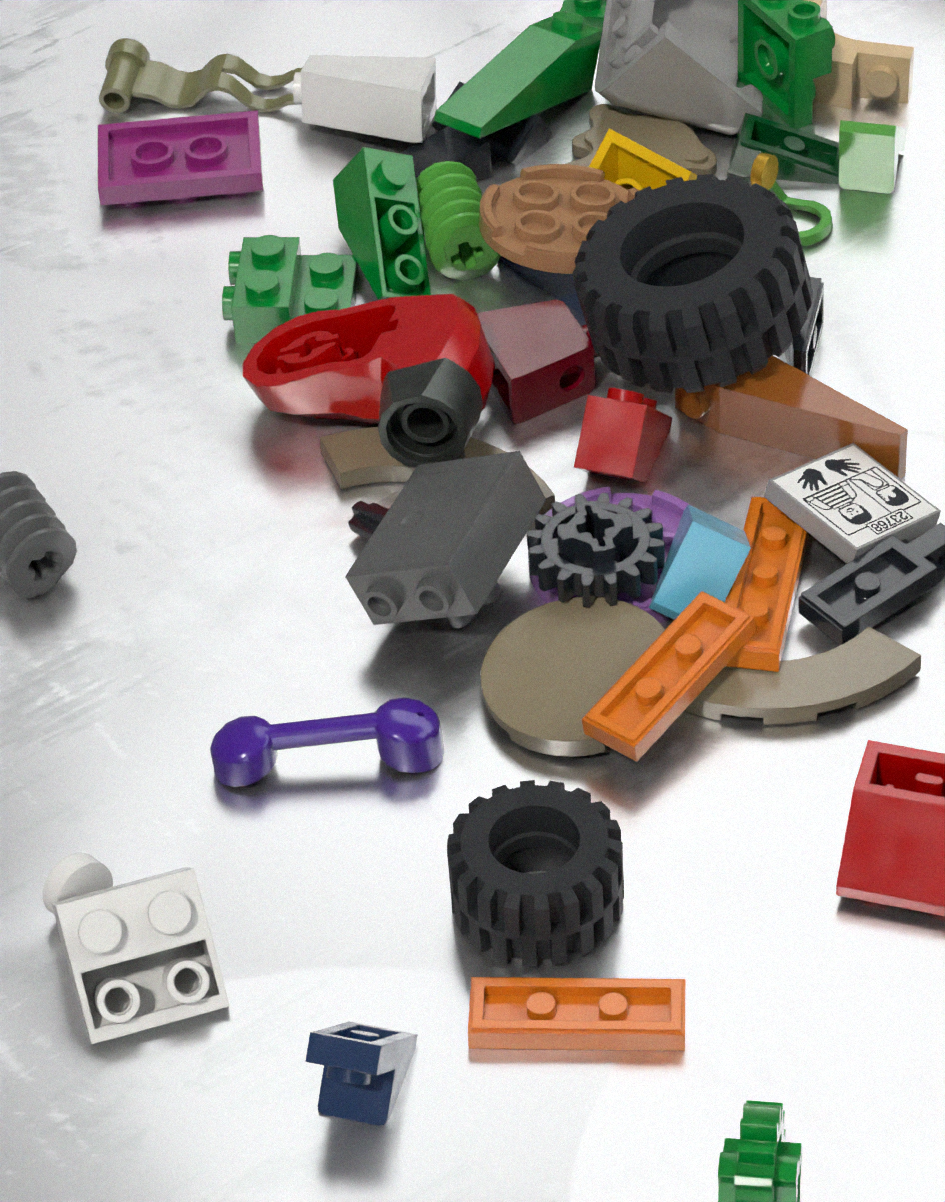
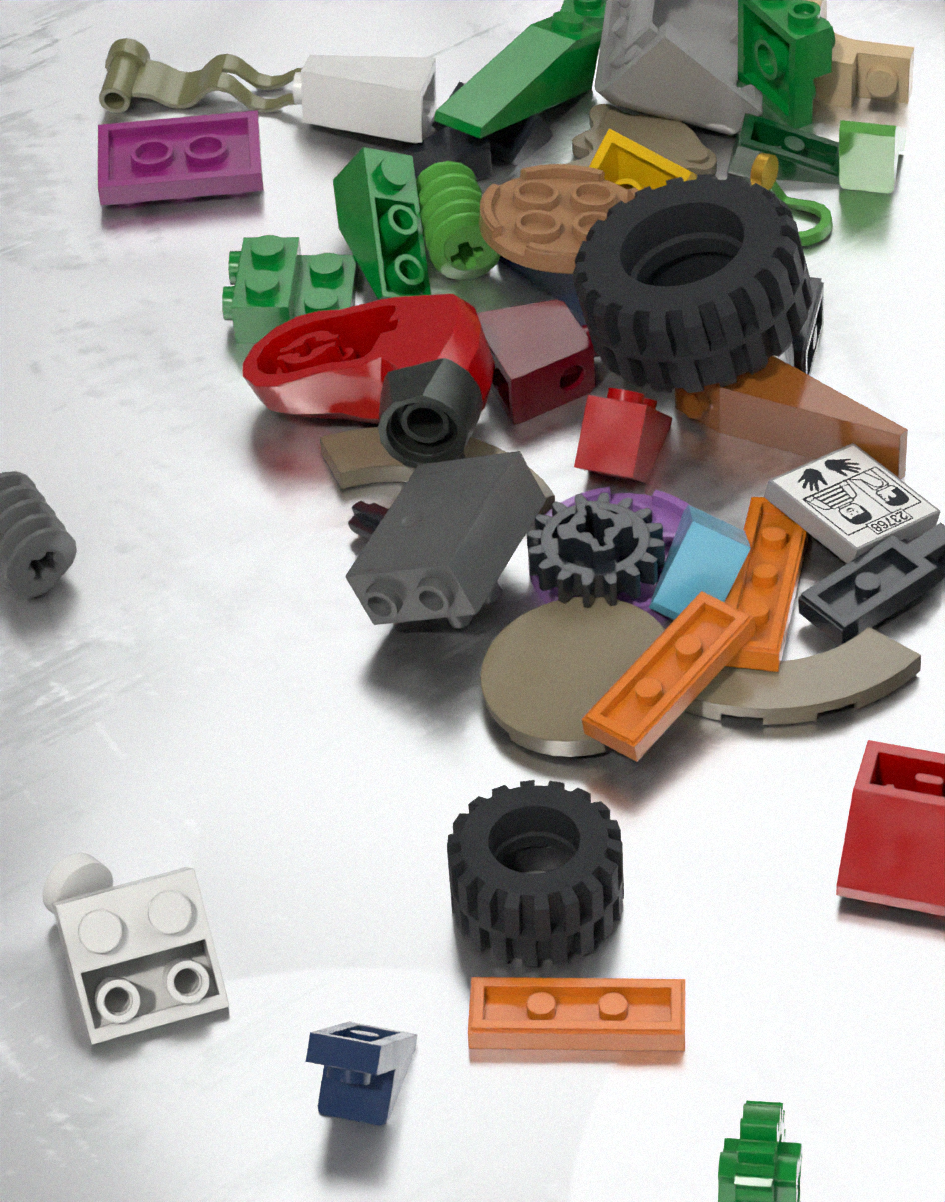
(404, 730): dark purple piece -> none

